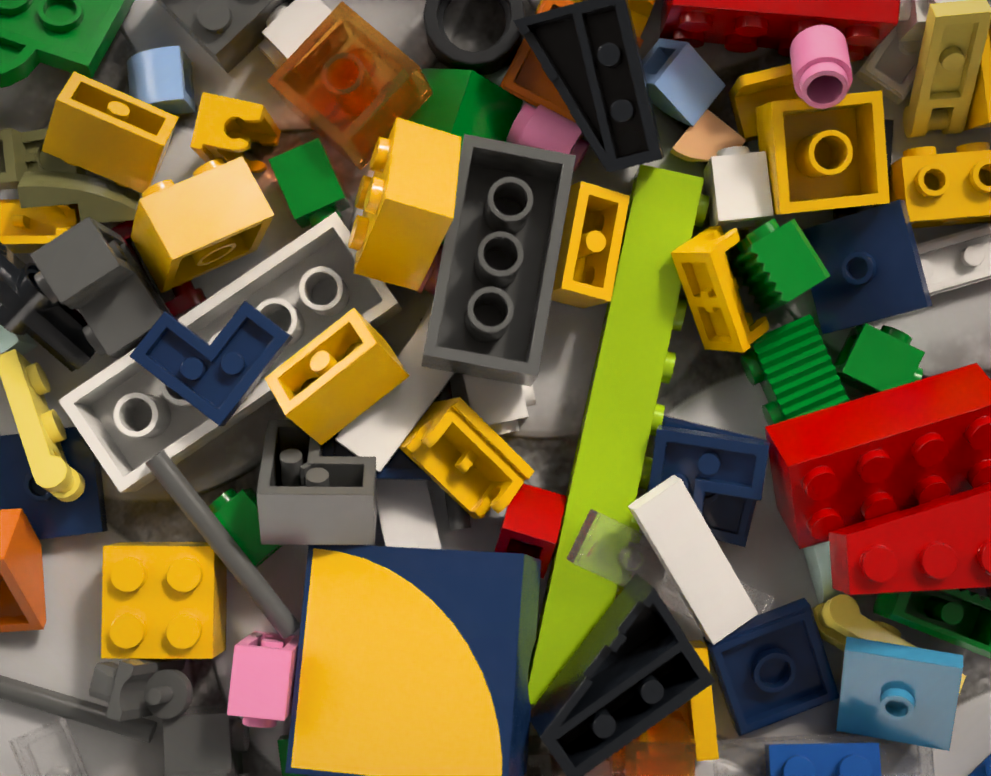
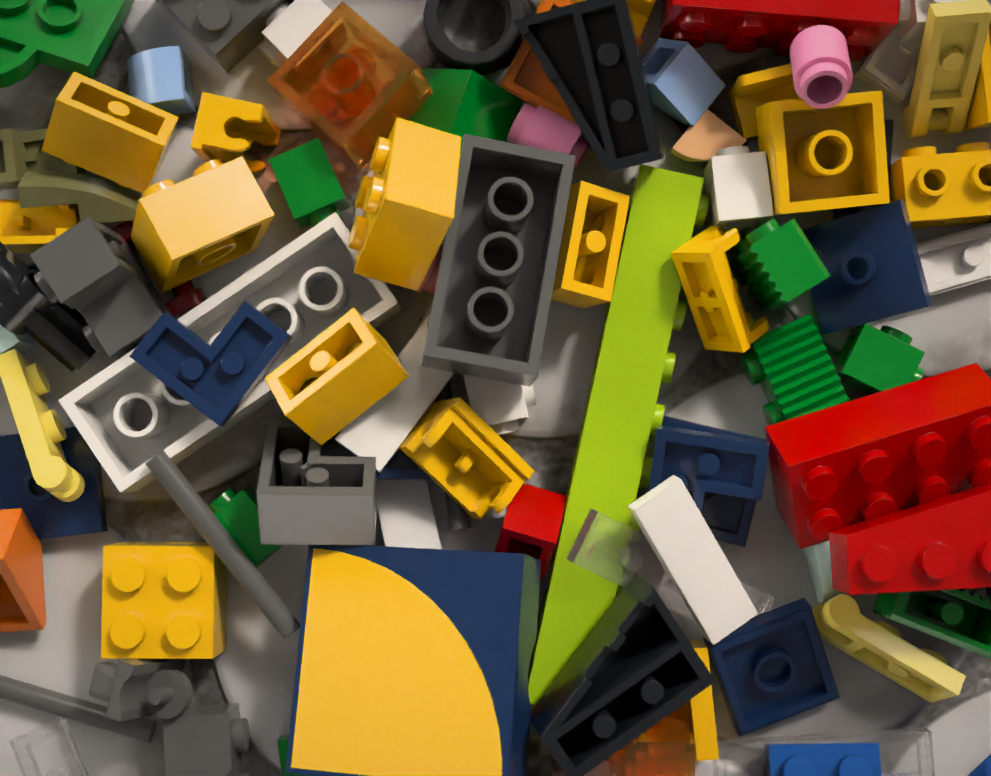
(263, 678): bright pink brick -> none
(899, 693): dark azure plate -> none

